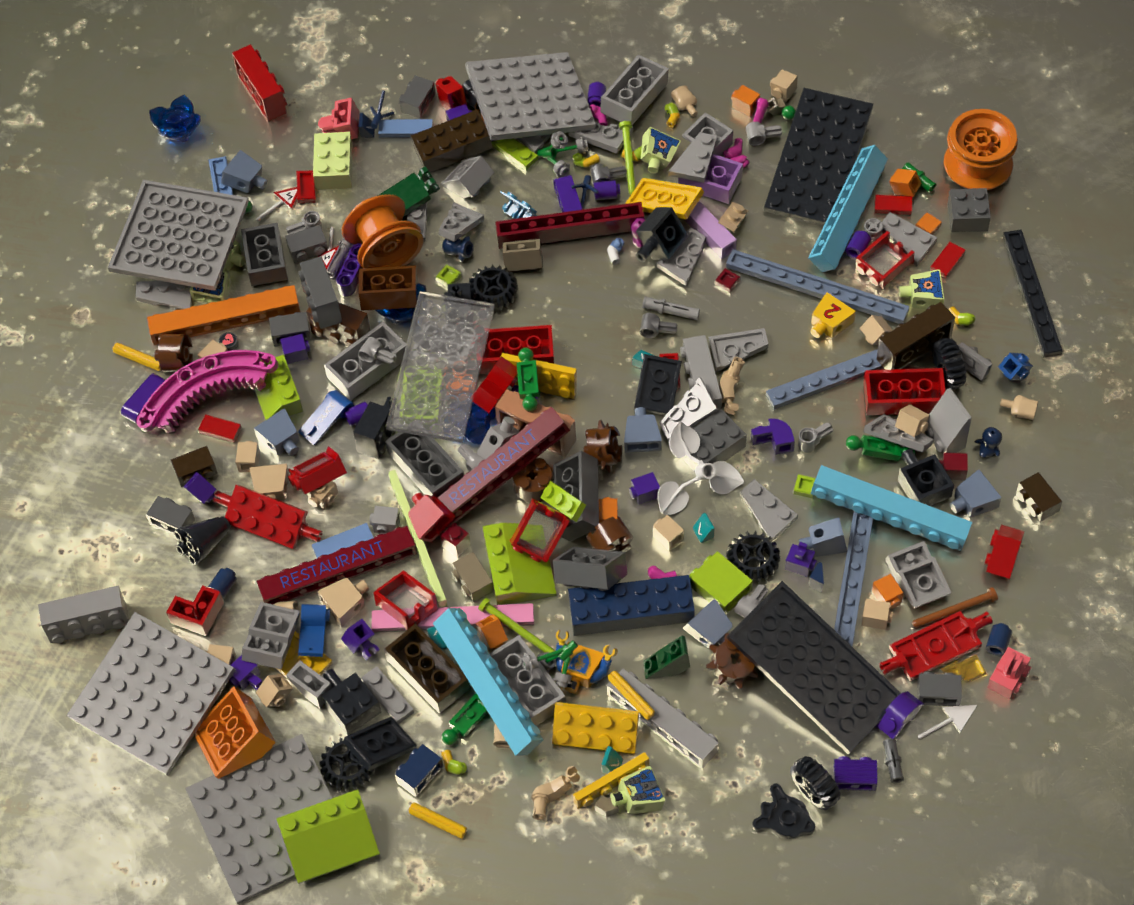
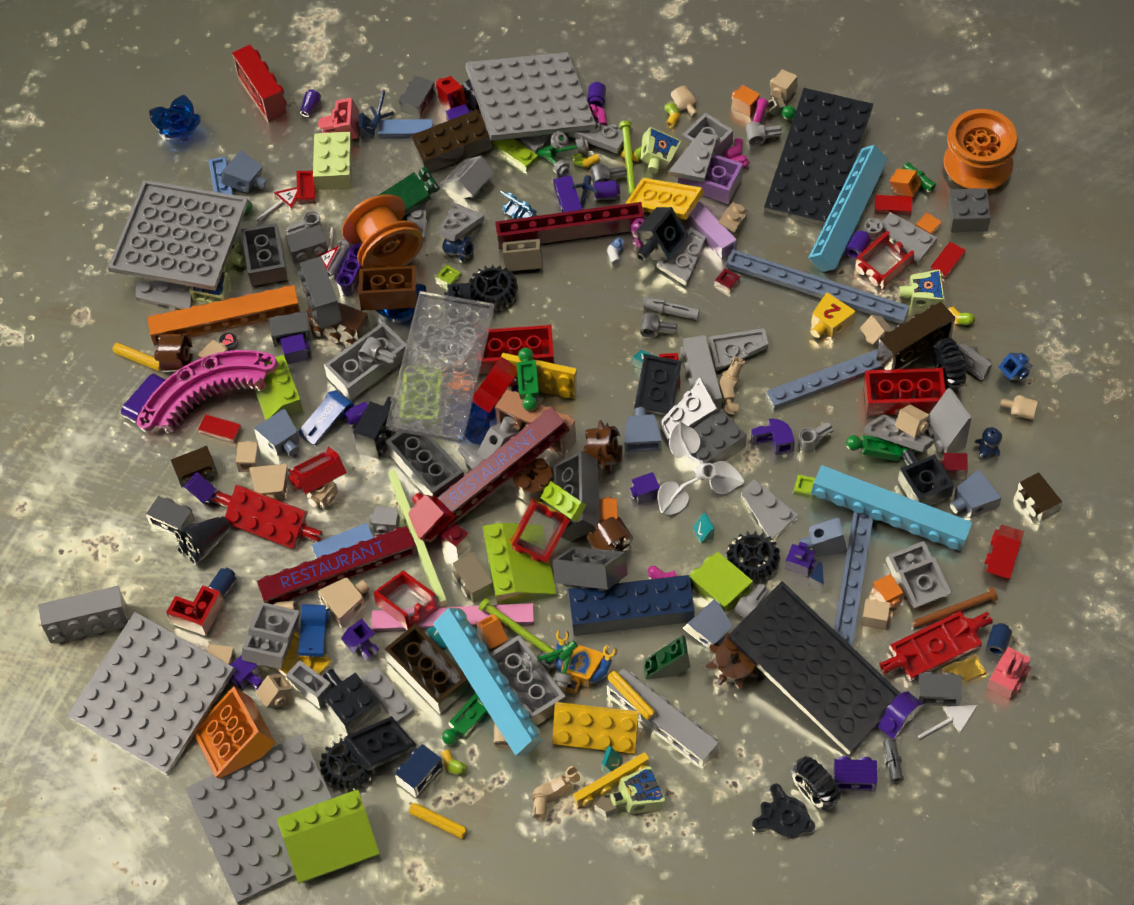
(310, 101): none -> dark purple cone
(634, 90): light grey brick -> none
(668, 532): tan brick -> none
(1032, 293): black tile -> none

